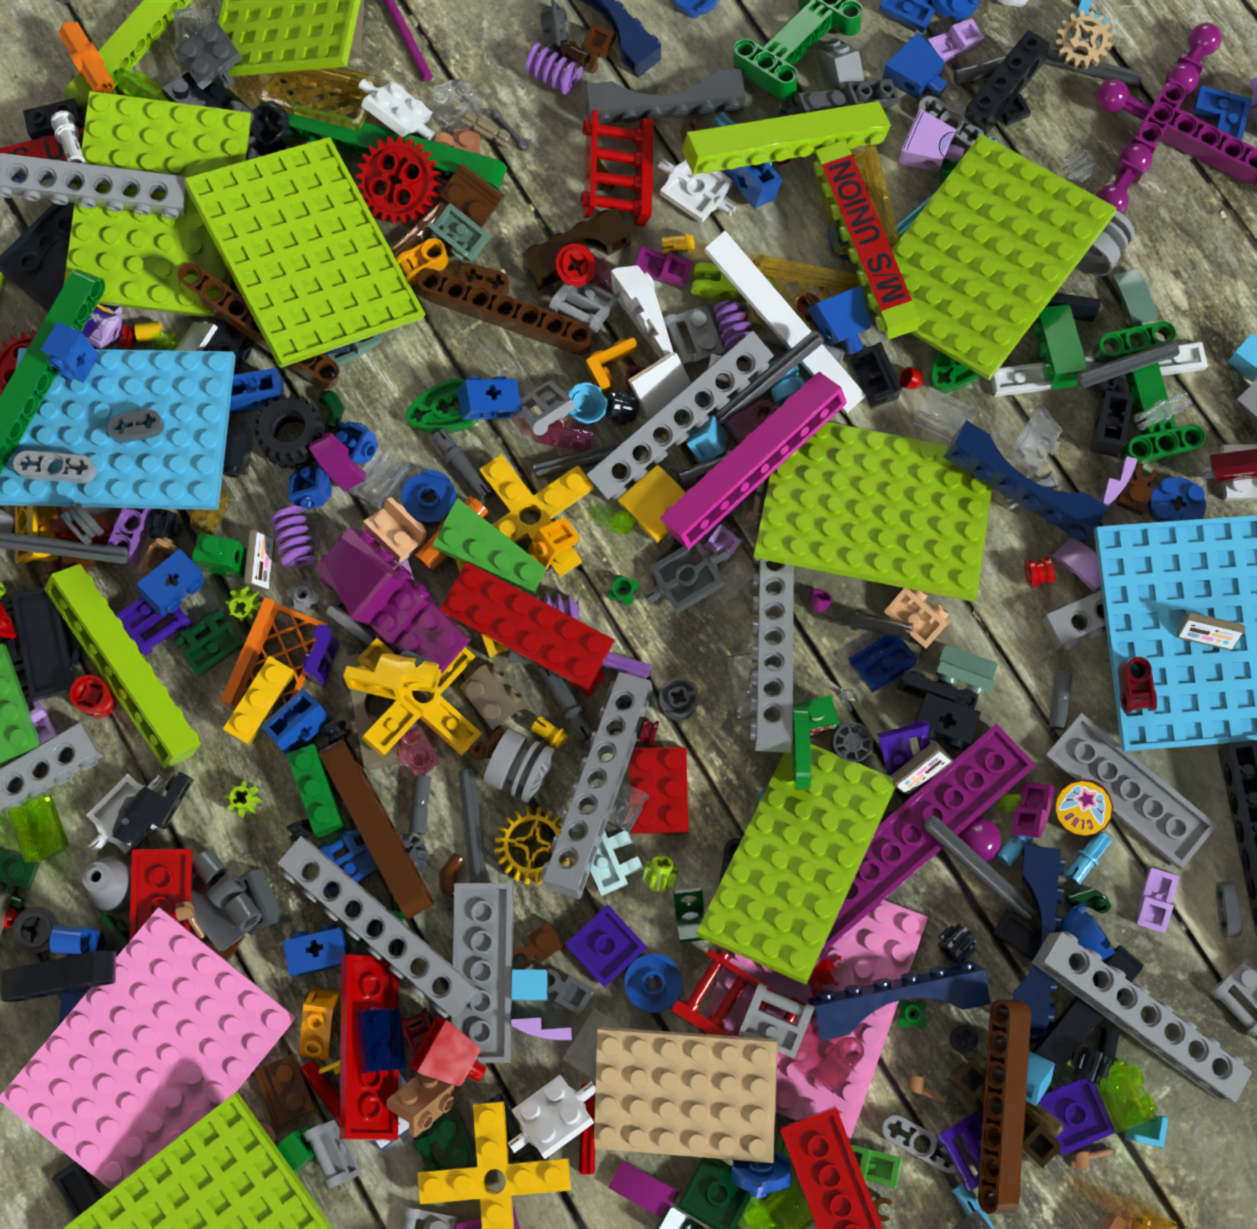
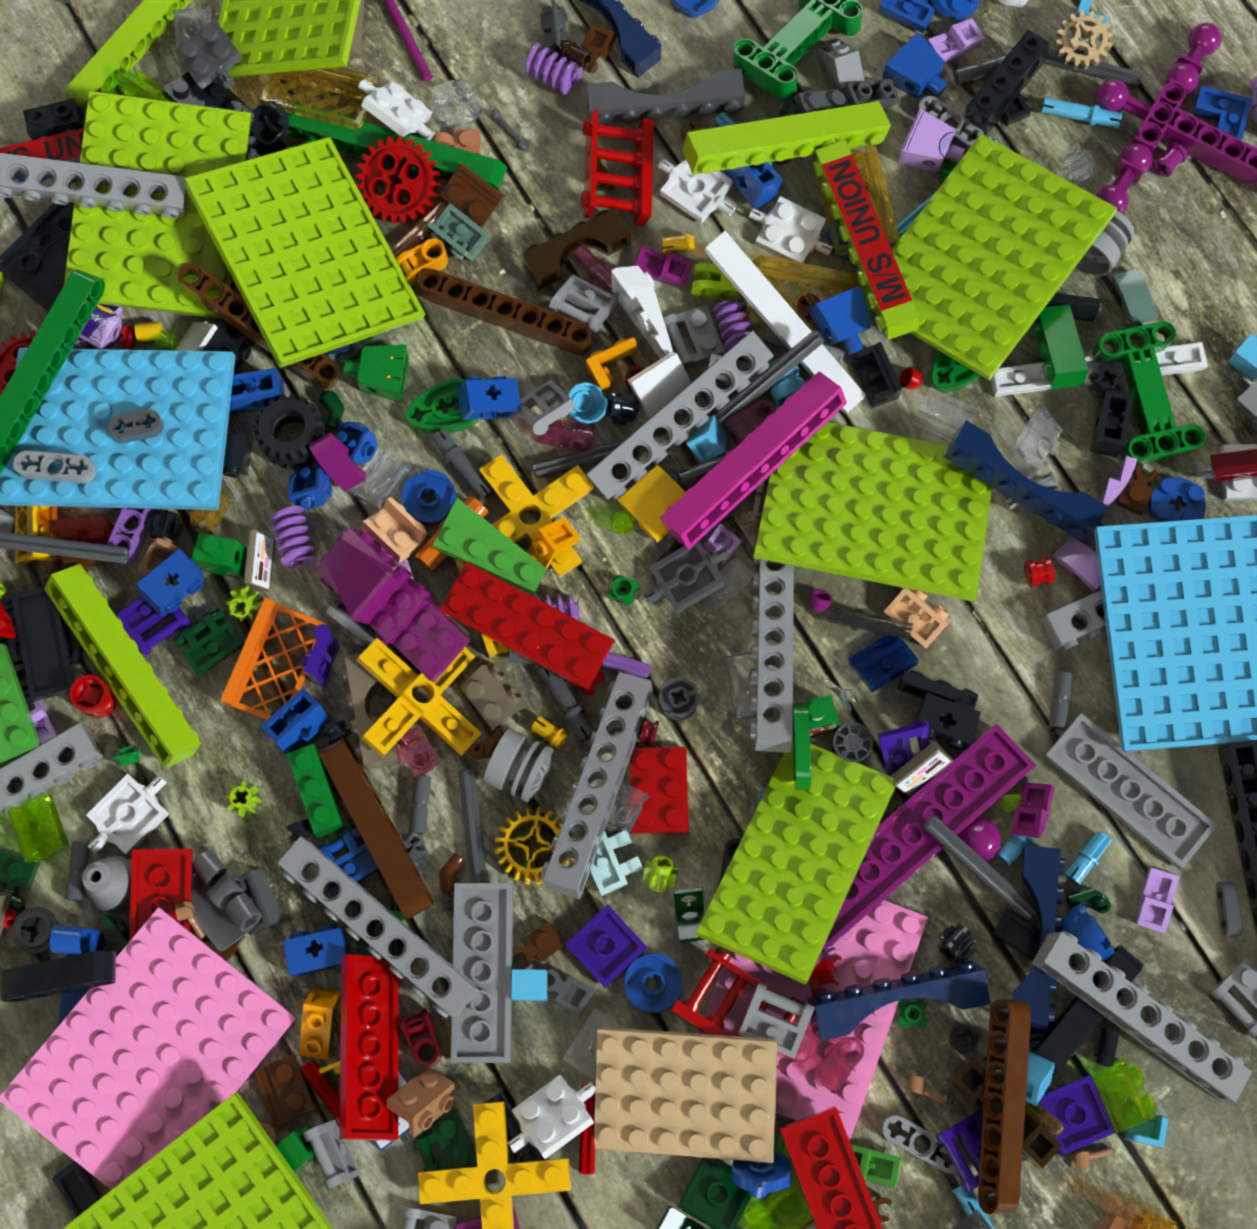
(67, 135): white pin -> none
(69, 353): blue brick -> none
(77, 865): none -> dark grey piece
(84, 521): dark grey wheel -> none
(86, 57): orange piece -> none
(126, 756): none -> green plate
(149, 808): black plate -> none
(258, 701): yellow arch -> none
(303, 603): light grey plate -> none
(381, 370): none -> green torso
(381, 1040): clear blue plate -> none
(395, 675): yellow plate -> none
(448, 1055): torso -> none
(485, 127): dark tan axle -> none
(486, 277): reddish brown beam -> none
(534, 1027): lavender slope -> none
(586, 269): red gear -> none
(643, 1189): magenta slope -> none
(791, 231): none -> white plate
(967, 667): sand green bracket -> none
(1080, 112): none -> medium azure pin
(1083, 807): tile -> none
(1090, 1065): black gear -> none
(1127, 364): dark grey axle -> none
(1135, 688): dark red piece -> none
(1162, 410): clear pin -> none
(1169, 159): none -> magenta bush
(1210, 631): slope -> none

